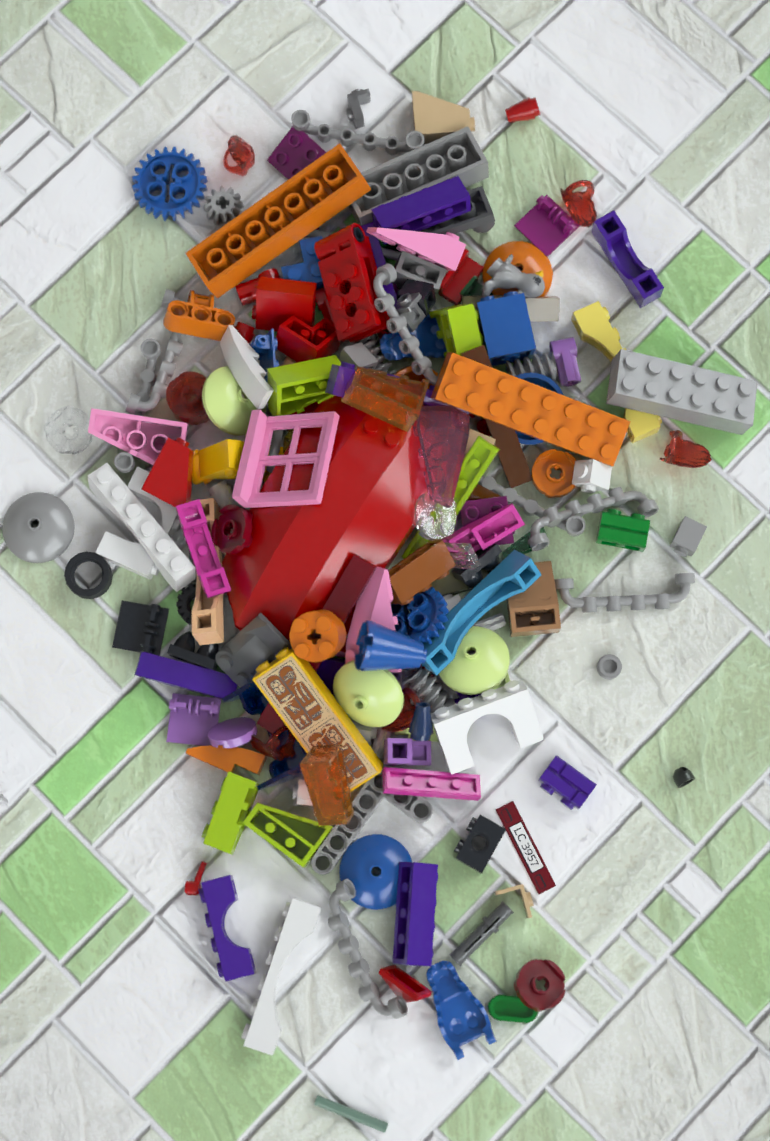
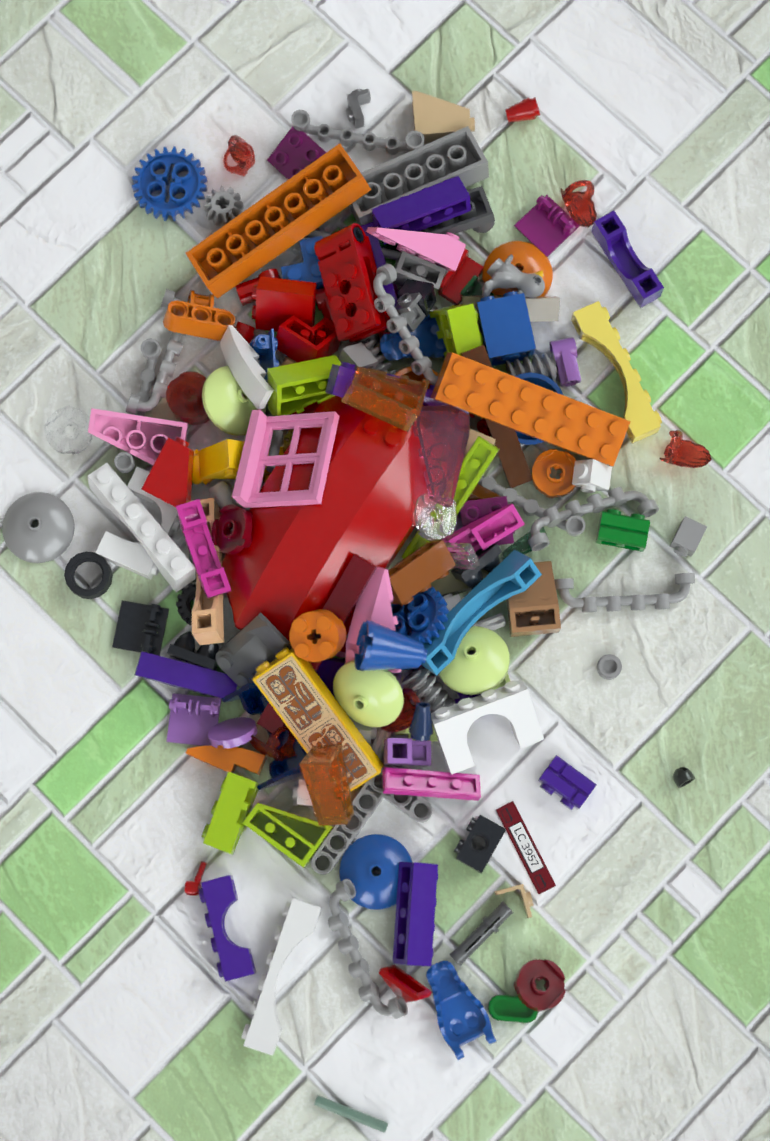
(682, 392): light grey brick -> none

